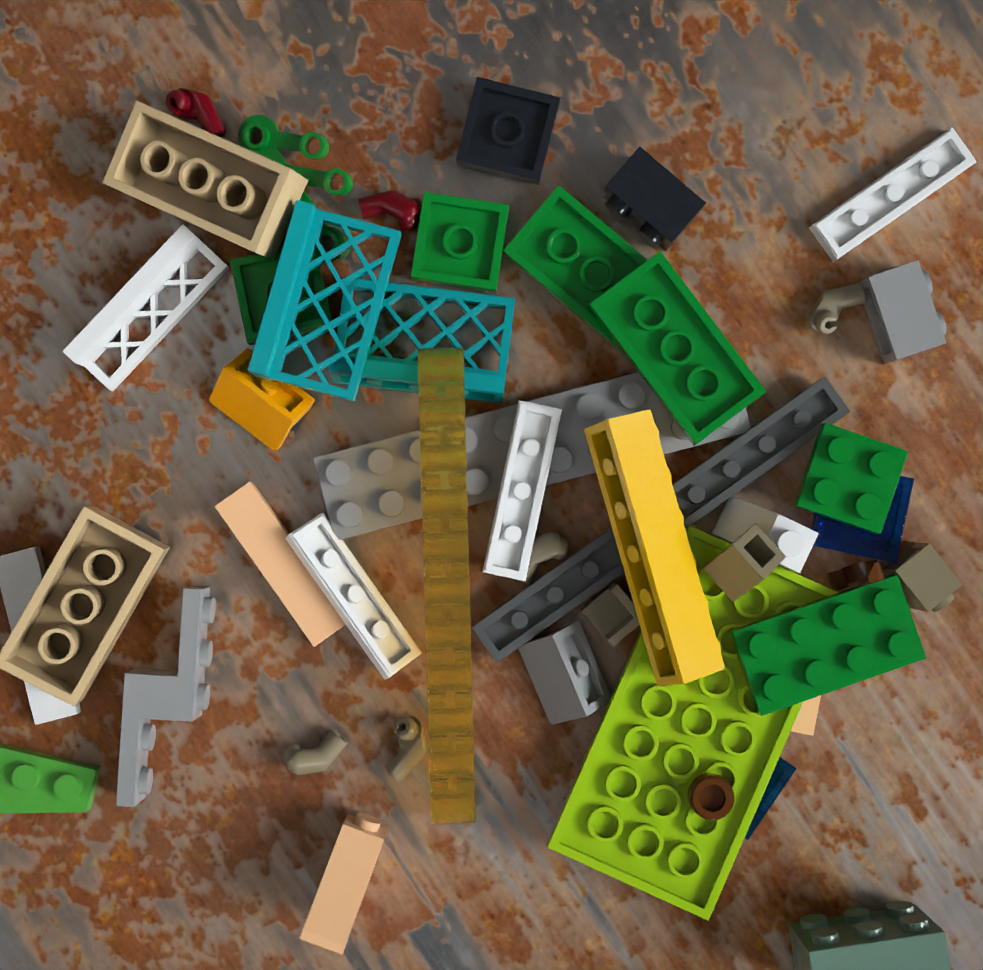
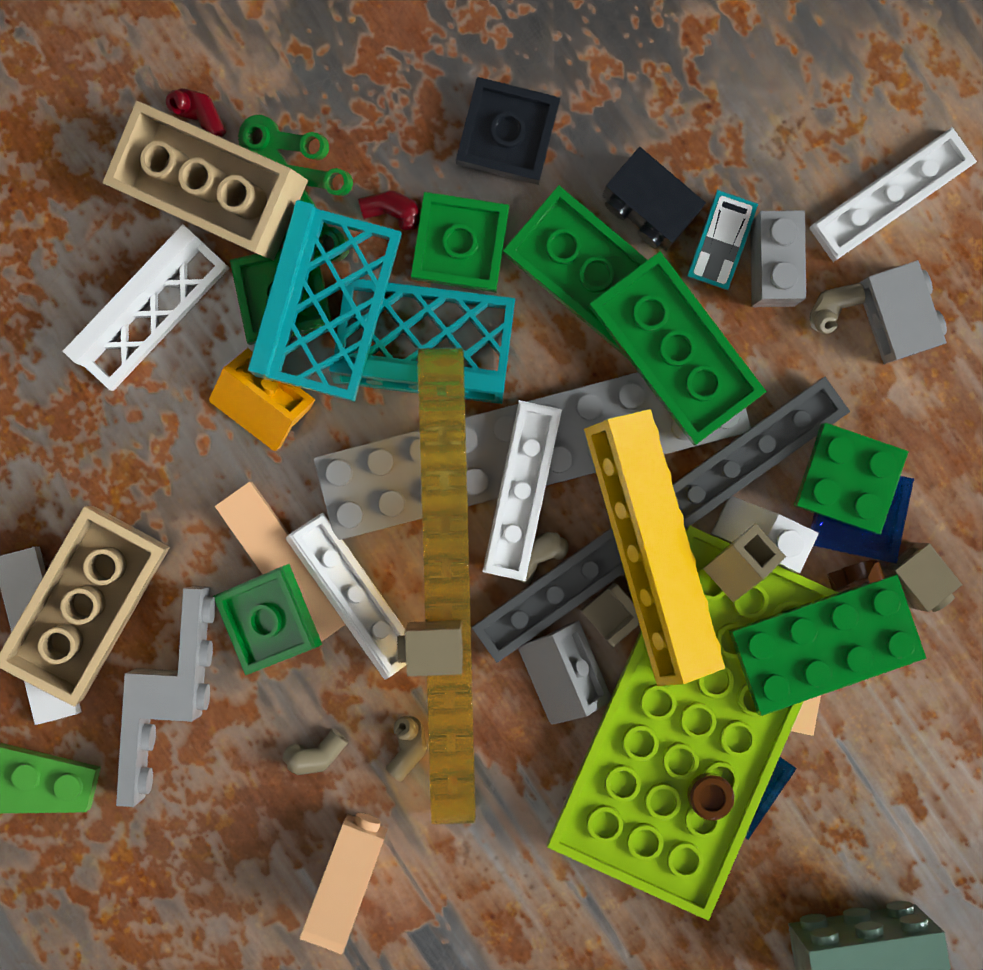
(267, 619): none -> green plate
(431, 648): none -> dark tan brick
(722, 239): none -> slope
(778, 259): none -> light grey brick

